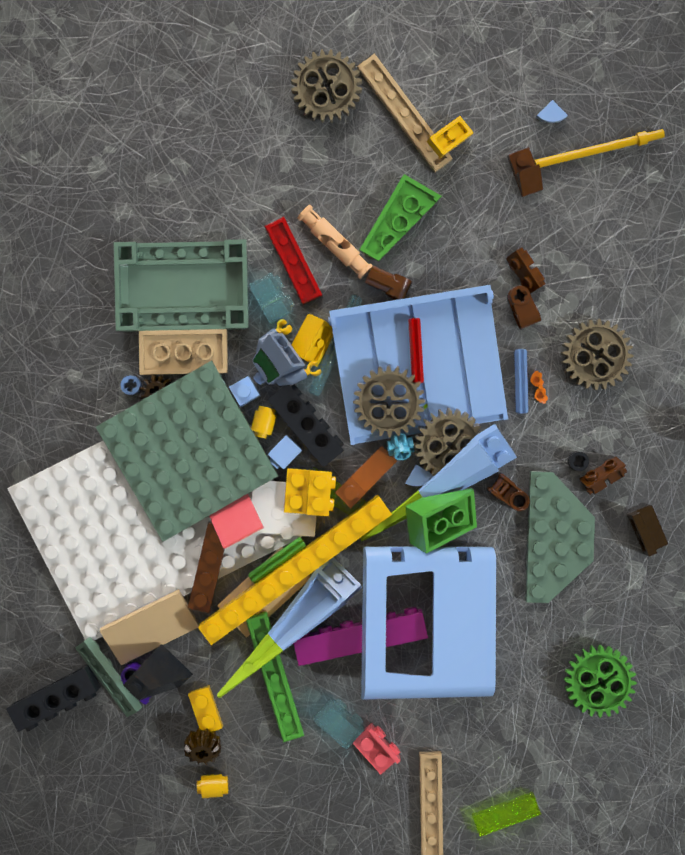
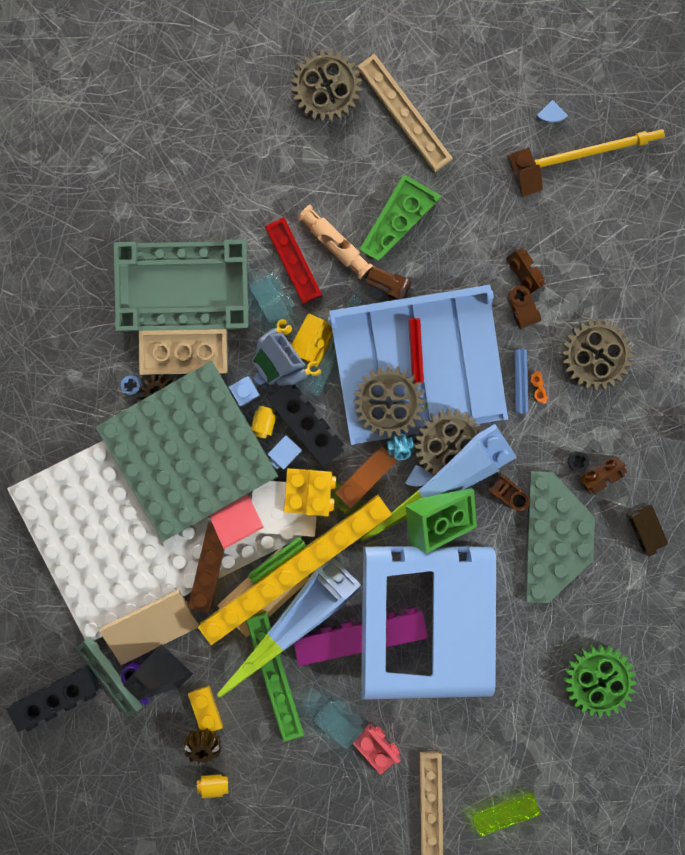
(449, 137): yellow plate -> none

